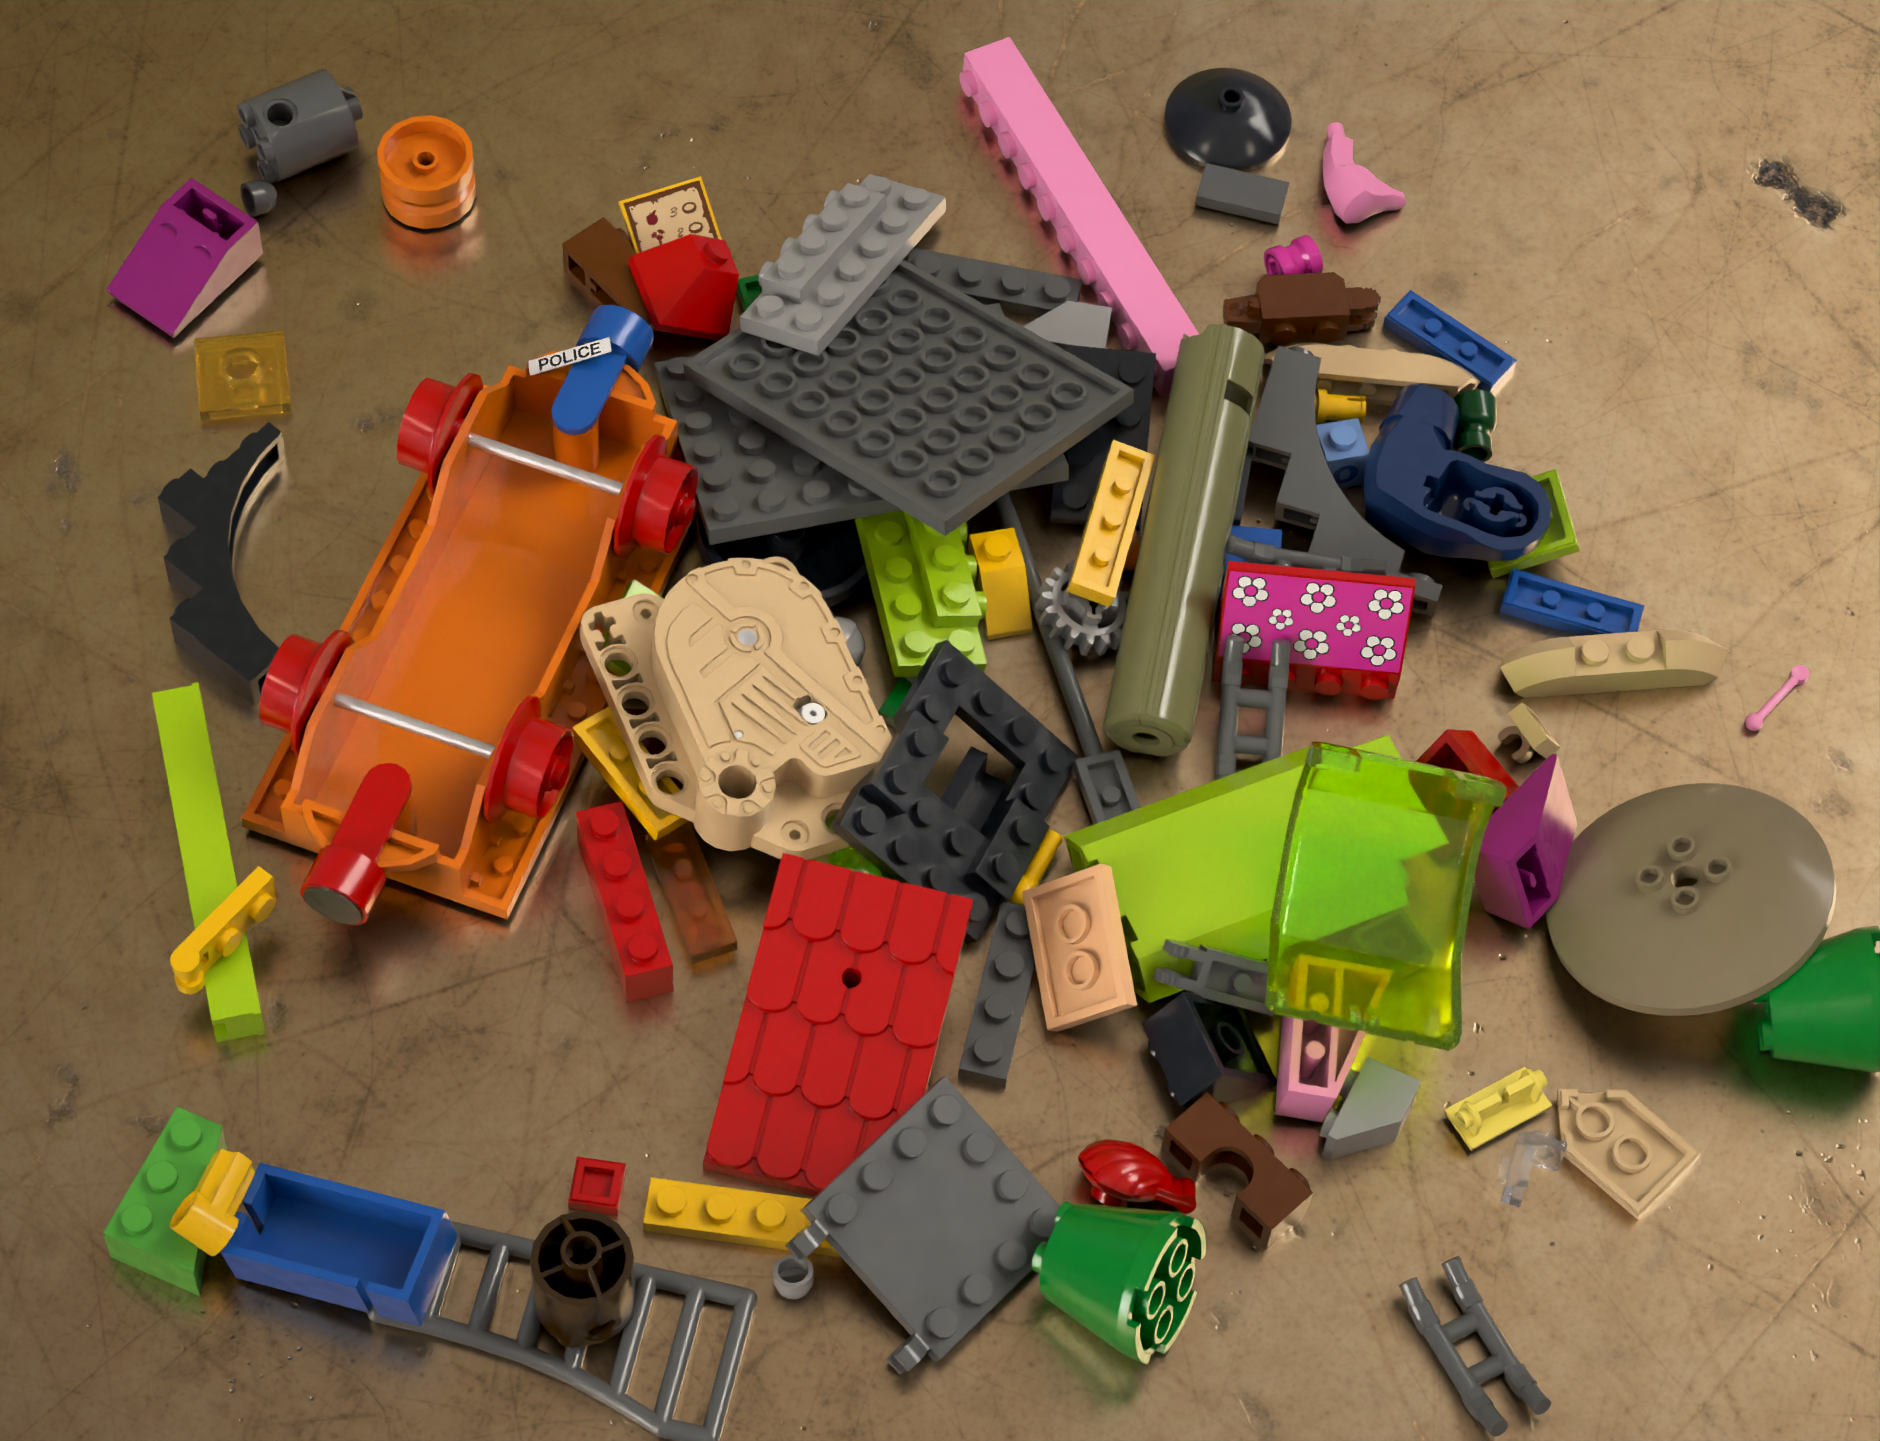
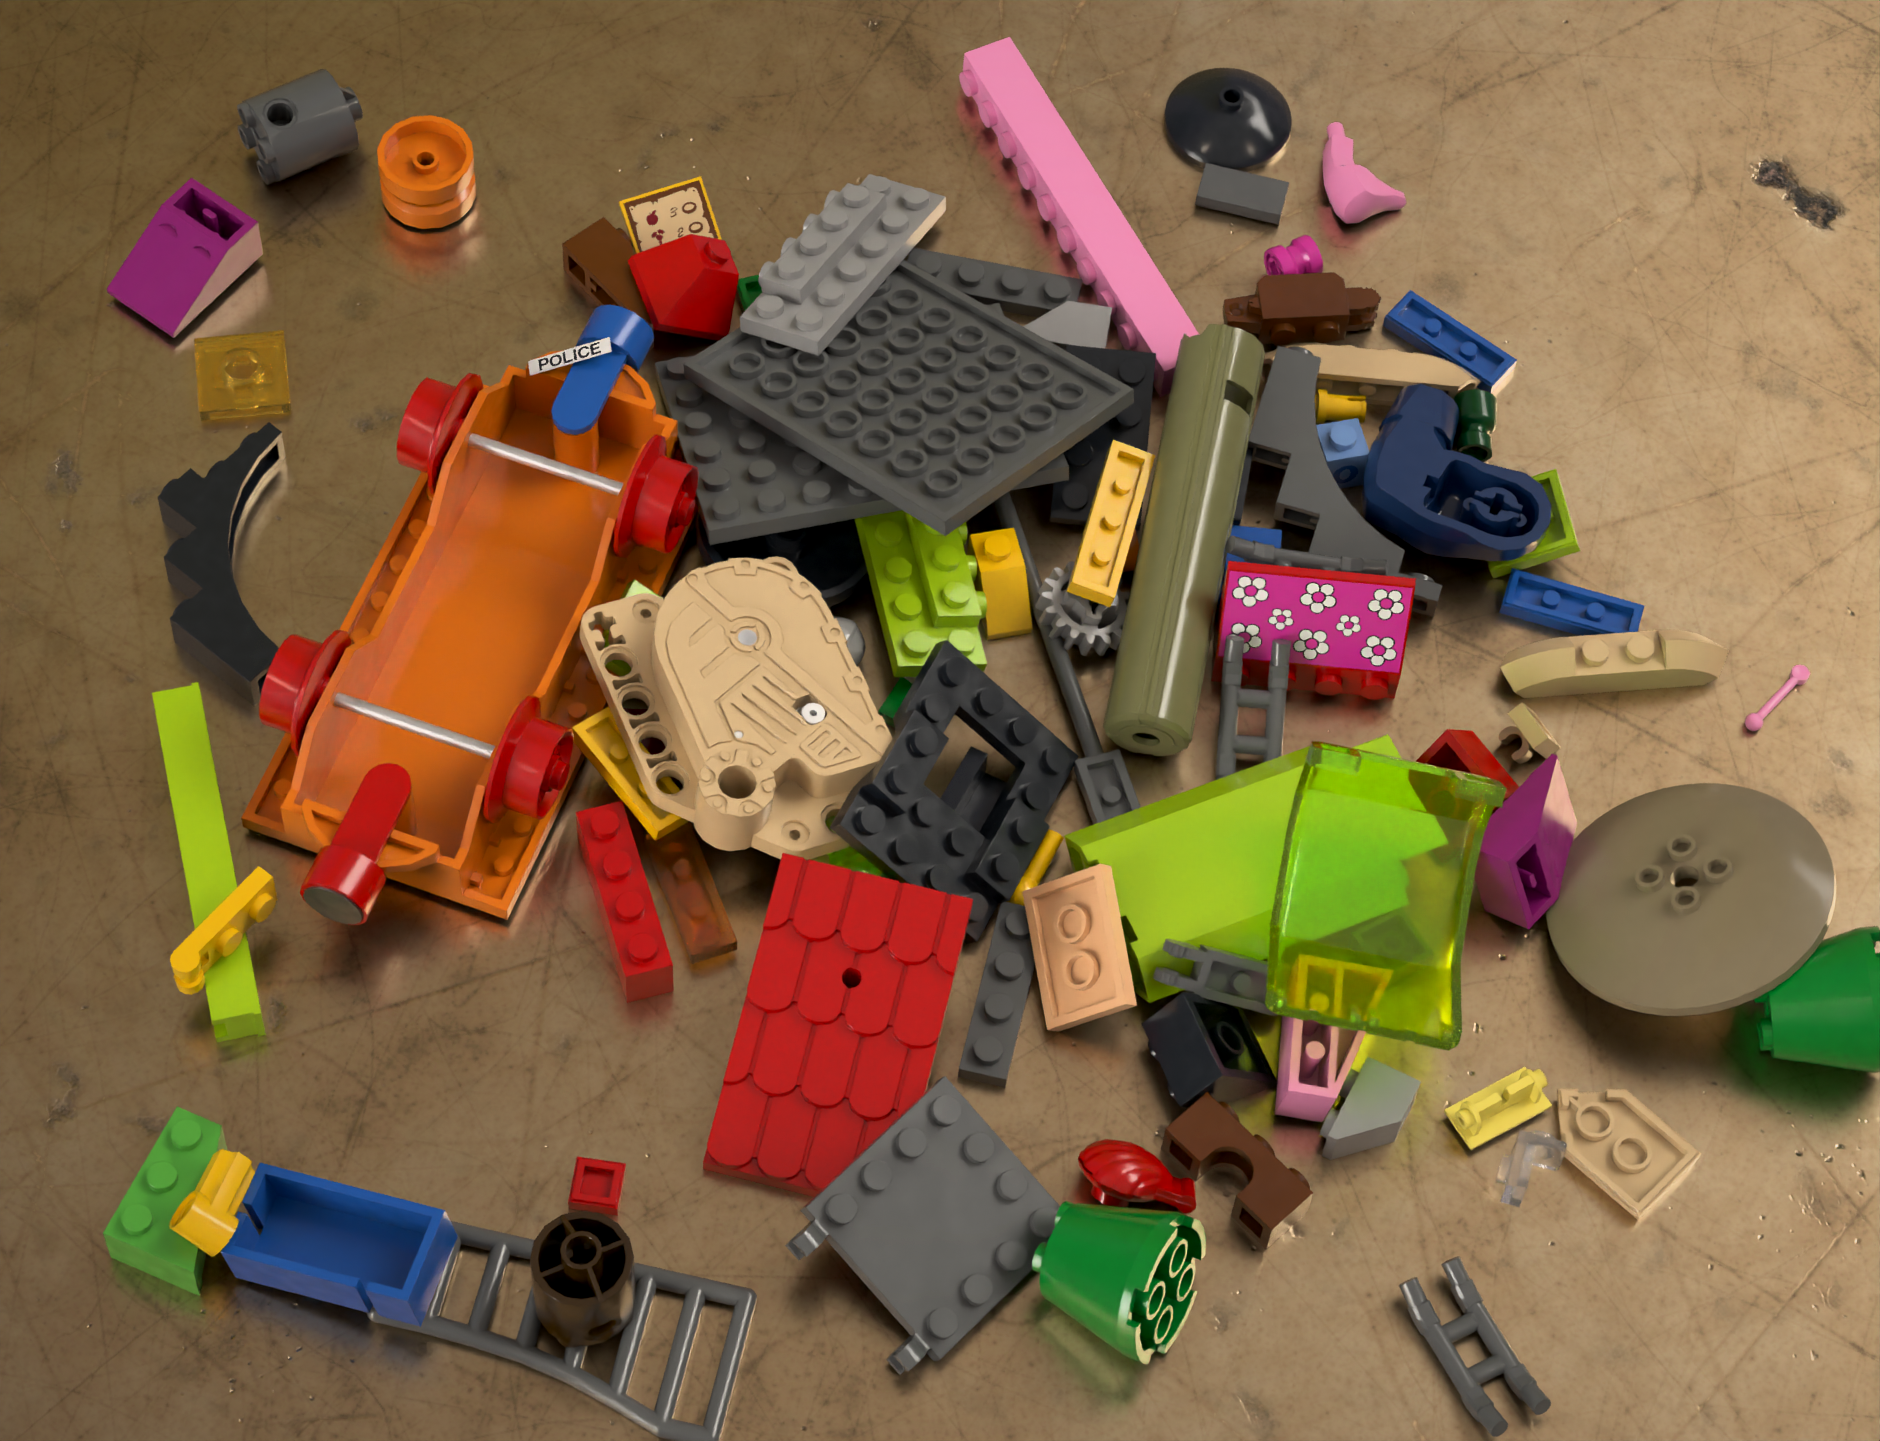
(258, 197): dark grey hinge -> none
(726, 1214): yellow plate -> none
(793, 1277): light grey hinge -> none

